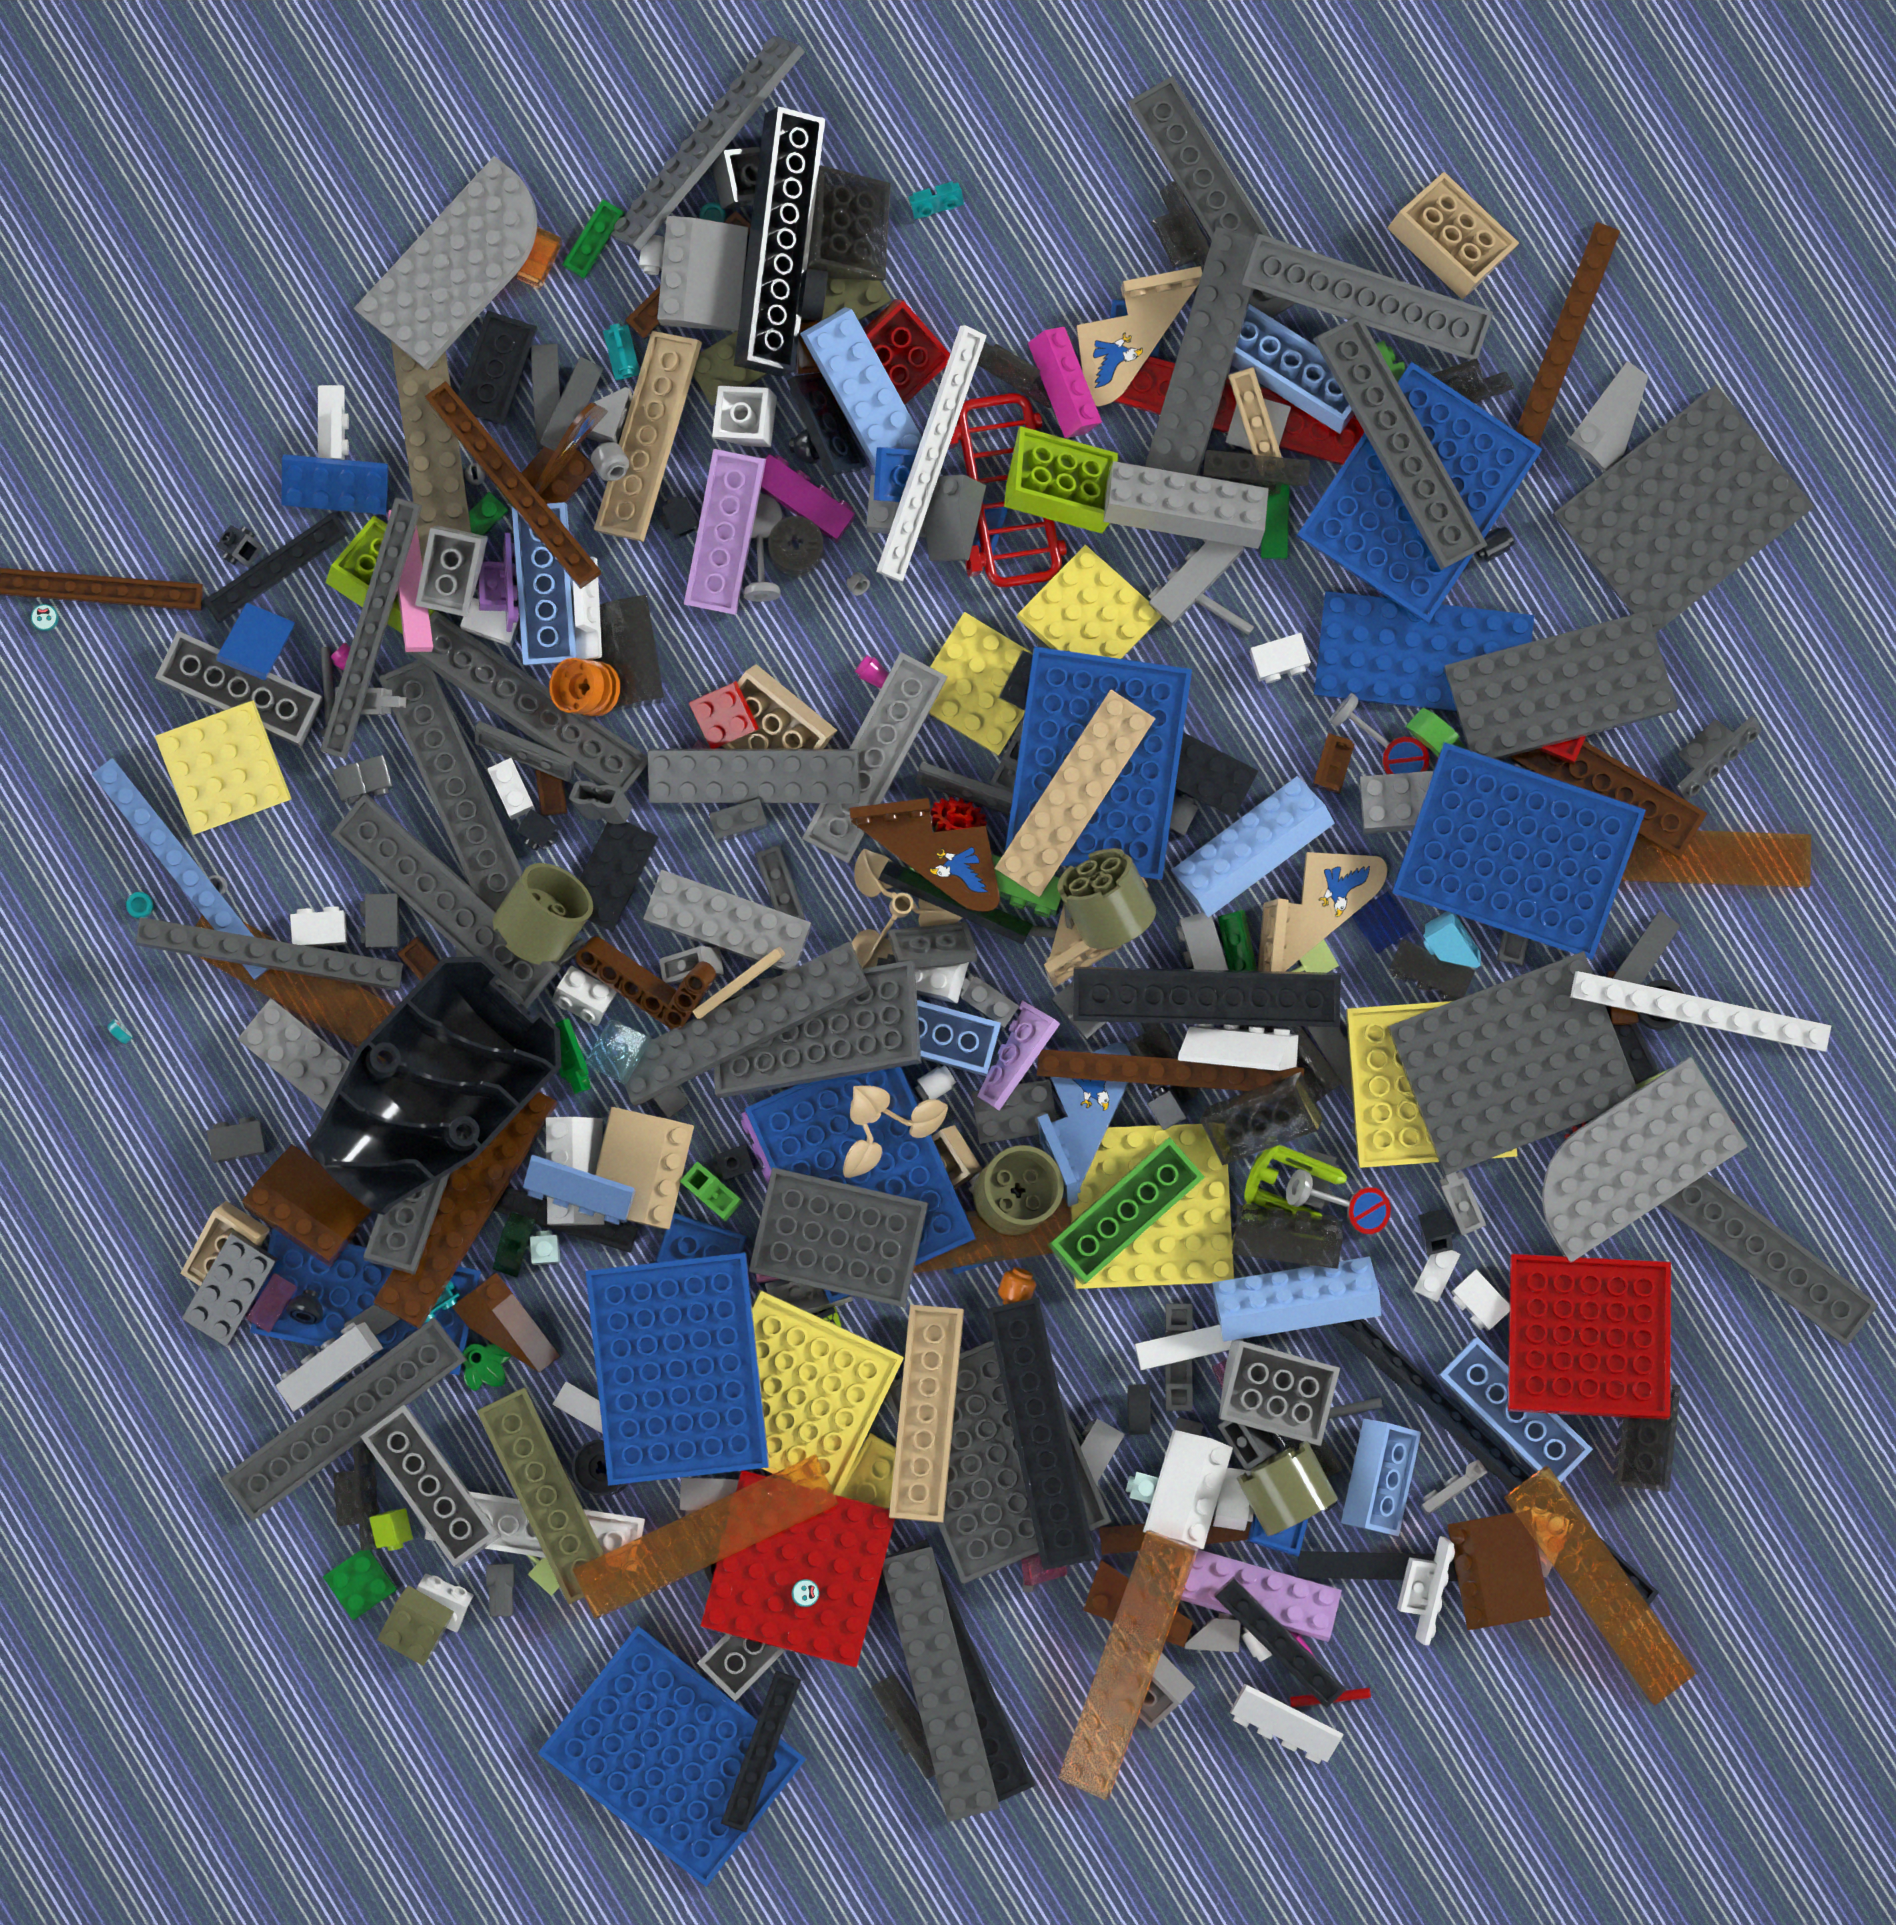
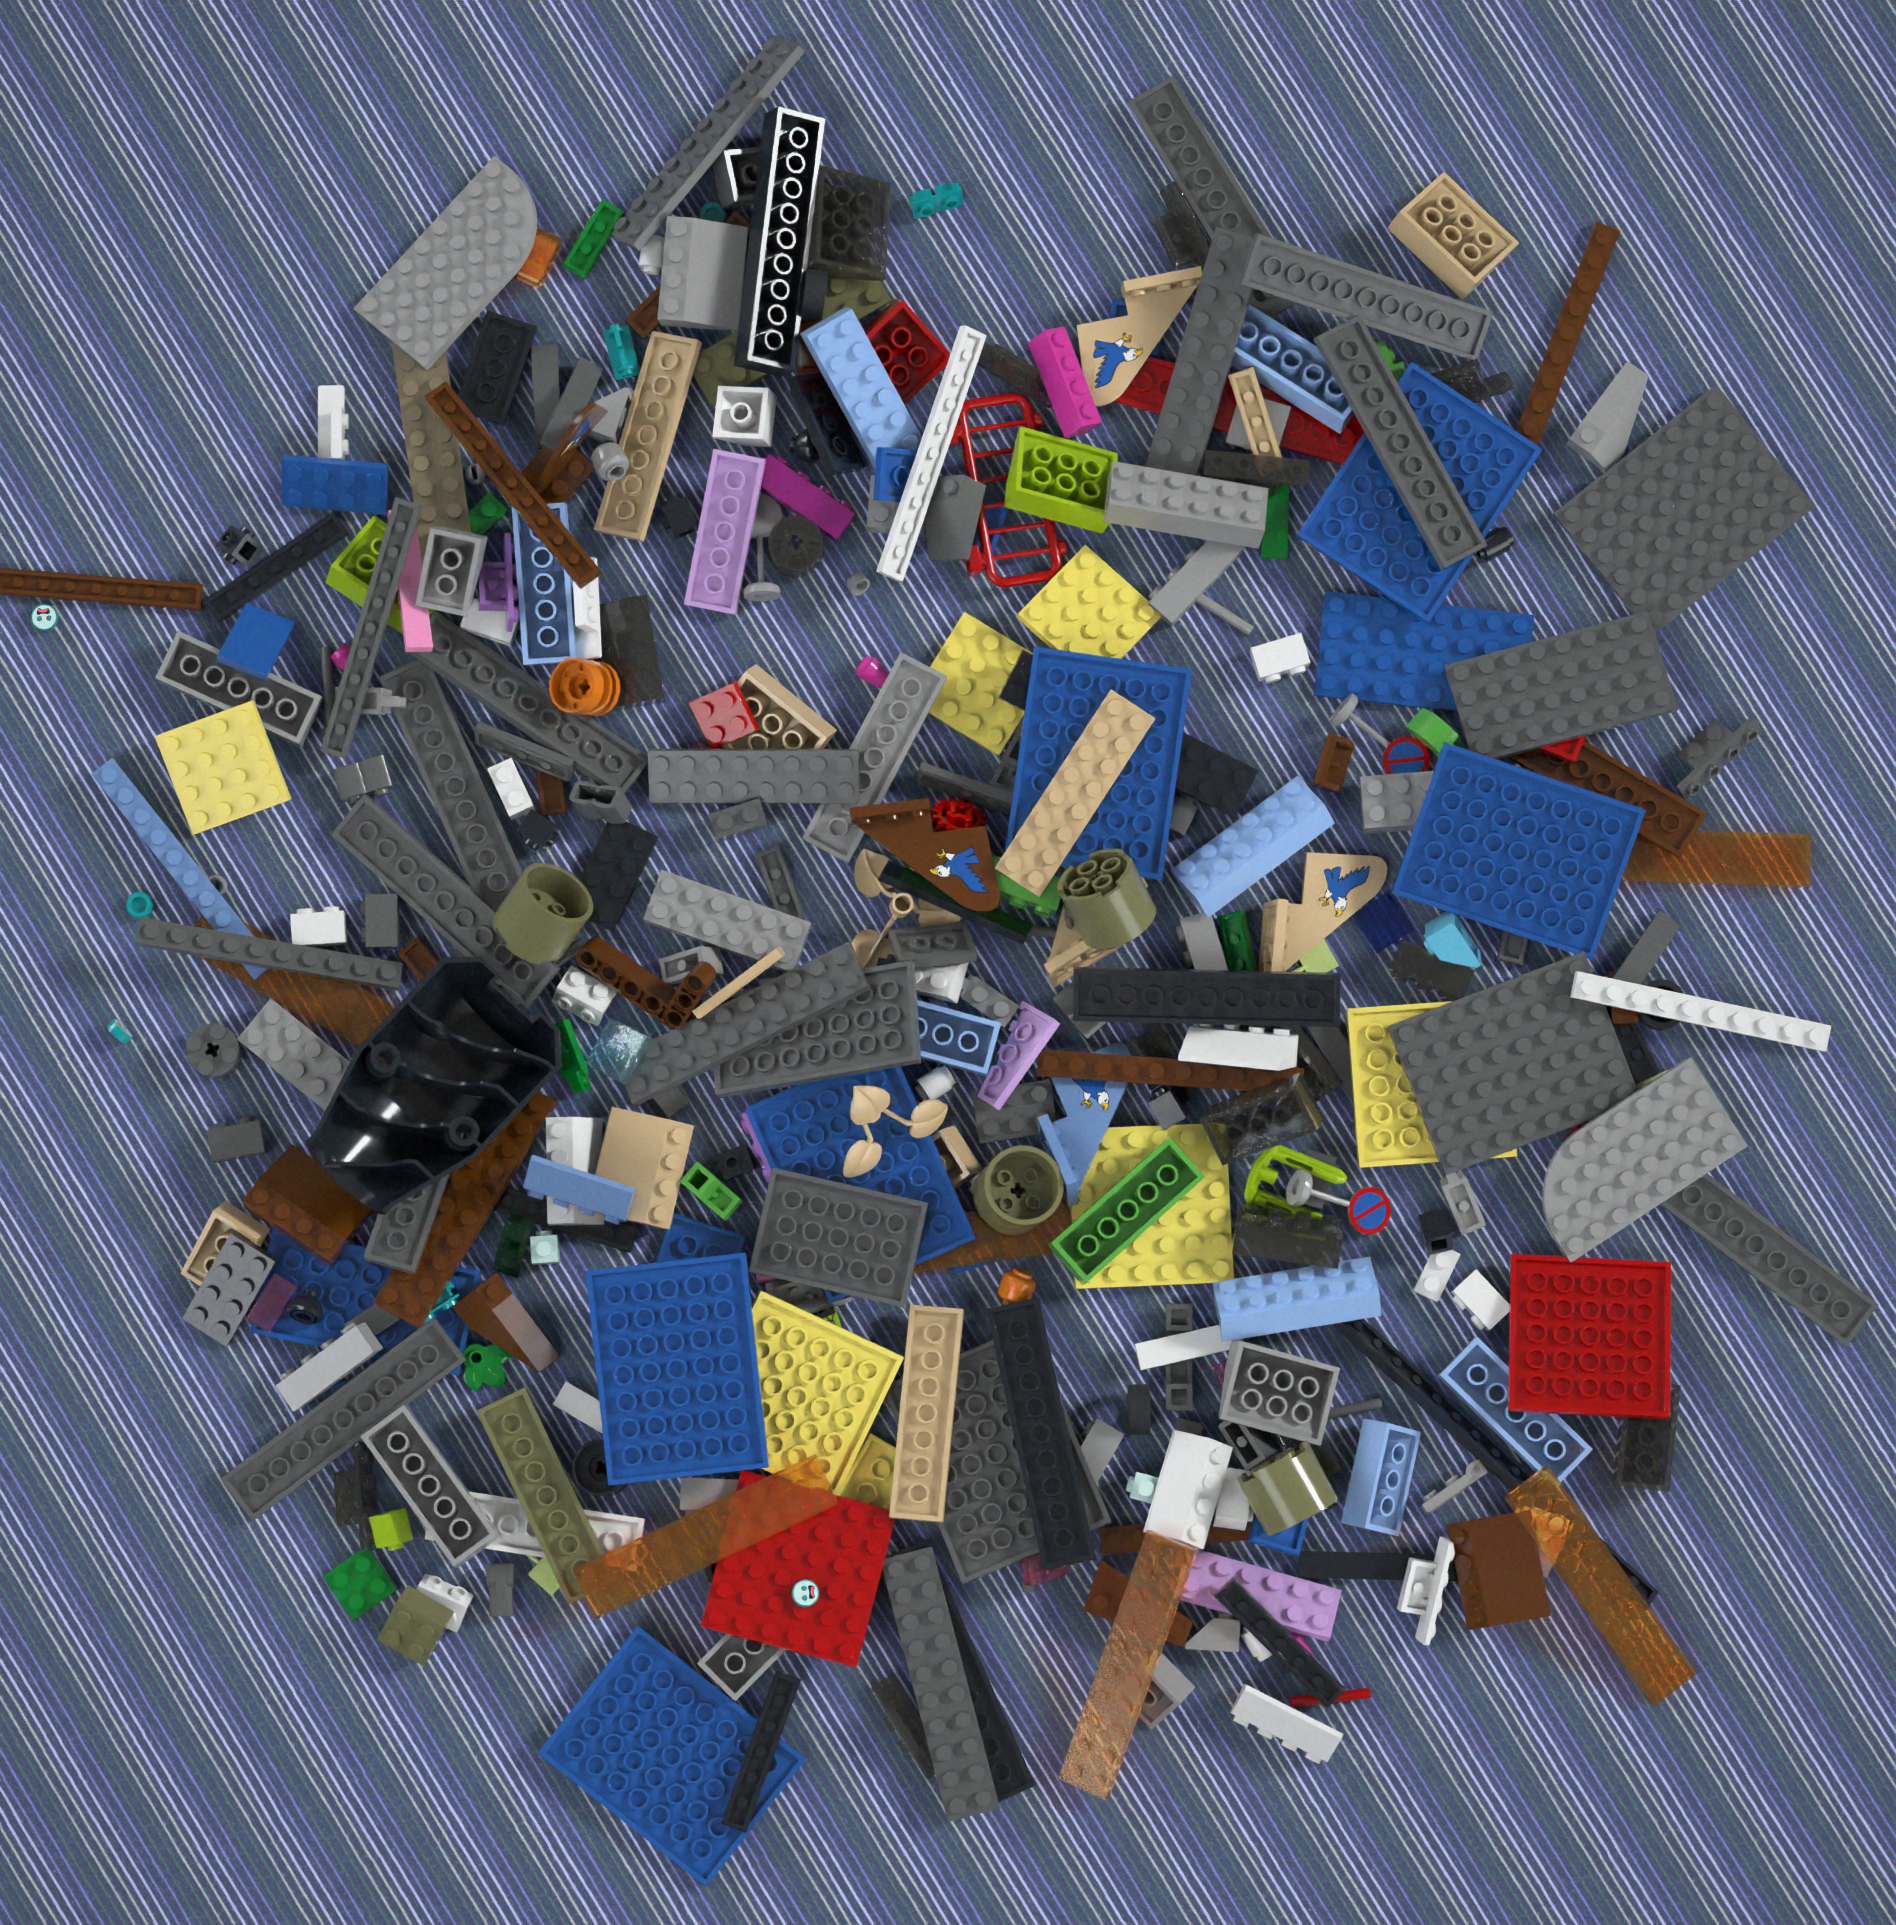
(199, 1046): none -> dark grey brick

